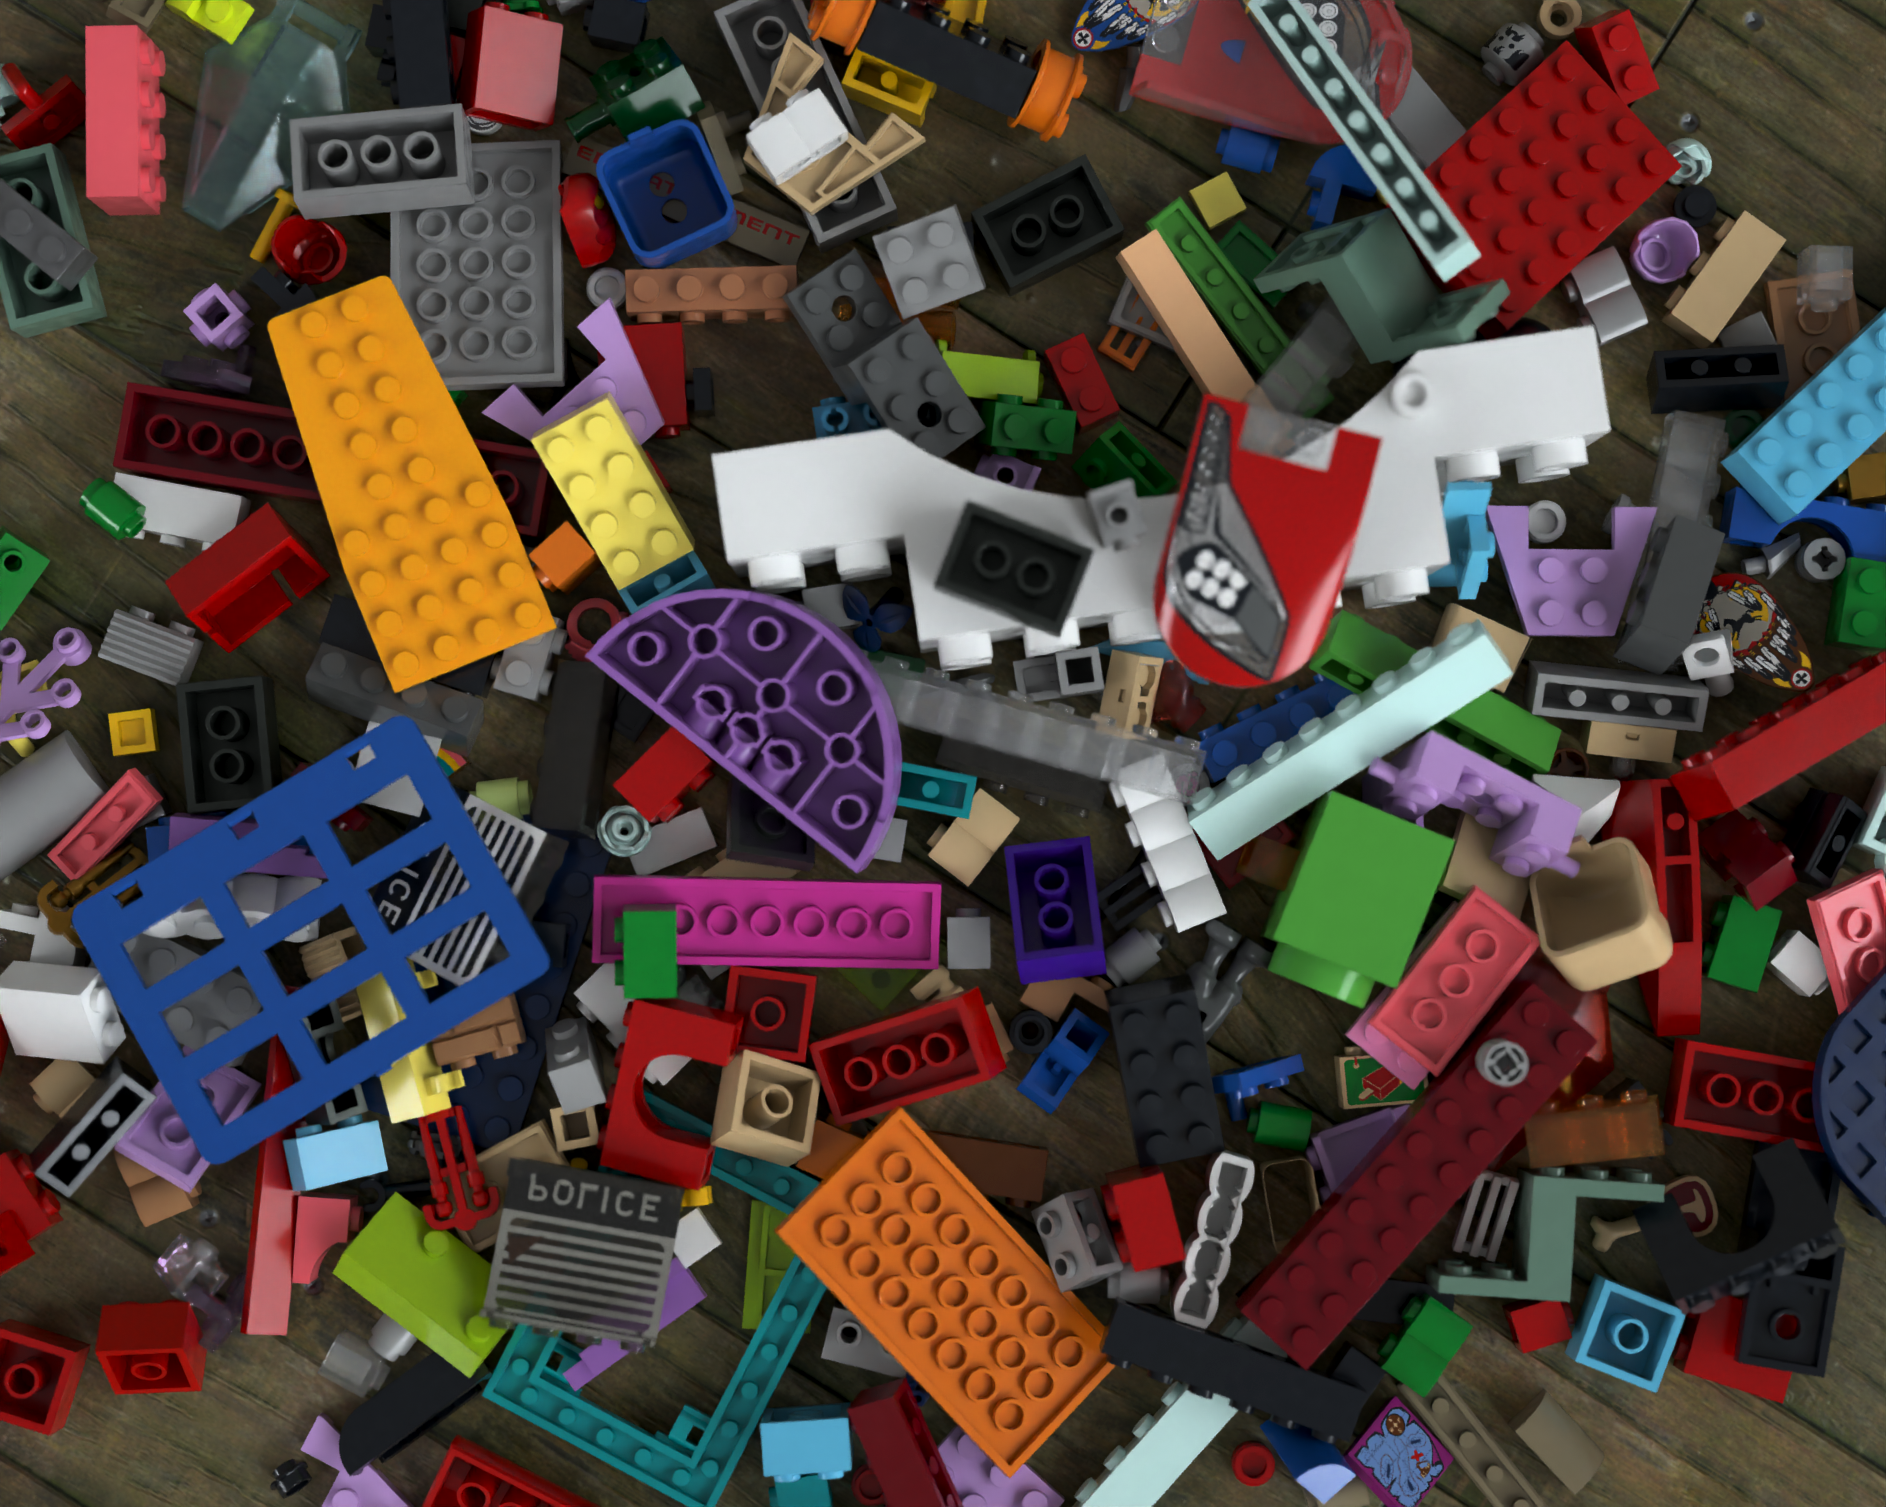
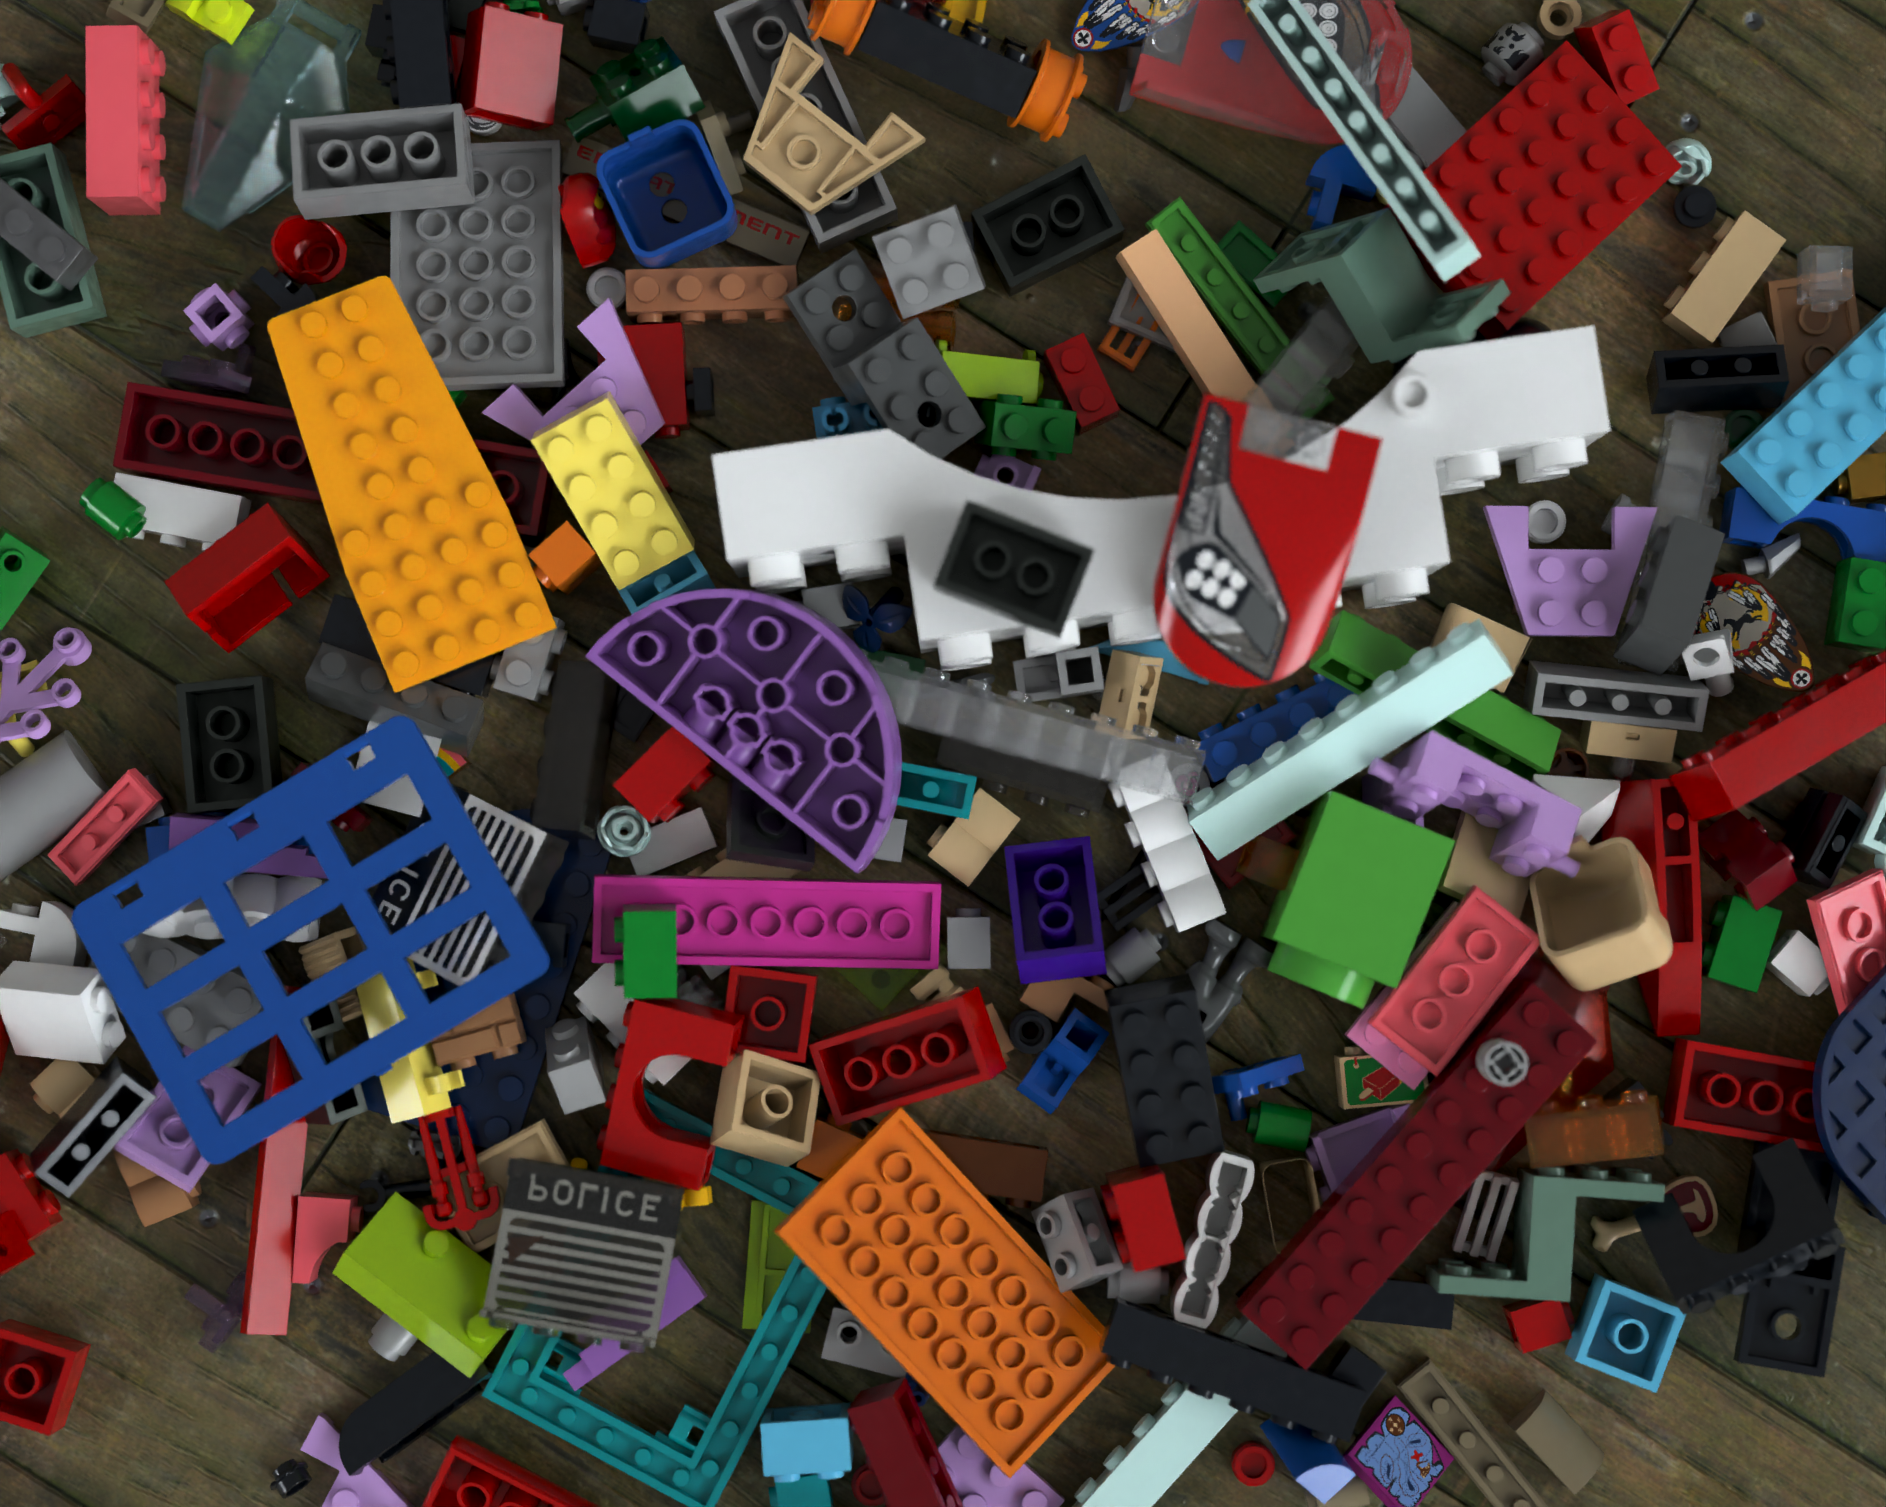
(59, 921): pearl gold piece -> none
(133, 732): yellow plate -> none
(151, 648): light grey brick -> none
(151, 1347): red brick -> none
(190, 1263): clear brick -> none
(281, 211): yellow piece -> none
(334, 1155): medium azure brick -> none
(354, 1364): clear brick -> none
(507, 794): yellowish green brick -> none
(576, 1128): tan brick -> none
(577, 645): coral piece -> none
(694, 1238): white tile -> none
(797, 135): white brick -> none
(887, 88): yellow brick -> none
(1103, 502): light grey brick -> none
(1119, 457): green brick -> none
(1176, 698): clear red animal -> none
(1217, 201): light yellow tile -> none
(1247, 149): blue brick -> none
(1423, 1343): green brick -> none
(1467, 538): medium azure bracket -> none
(1604, 296): light grey brick -> none
(1664, 250): lavender hair -> none
(1709, 1350): red brick -> none
(1810, 562): light grey wheel -> none

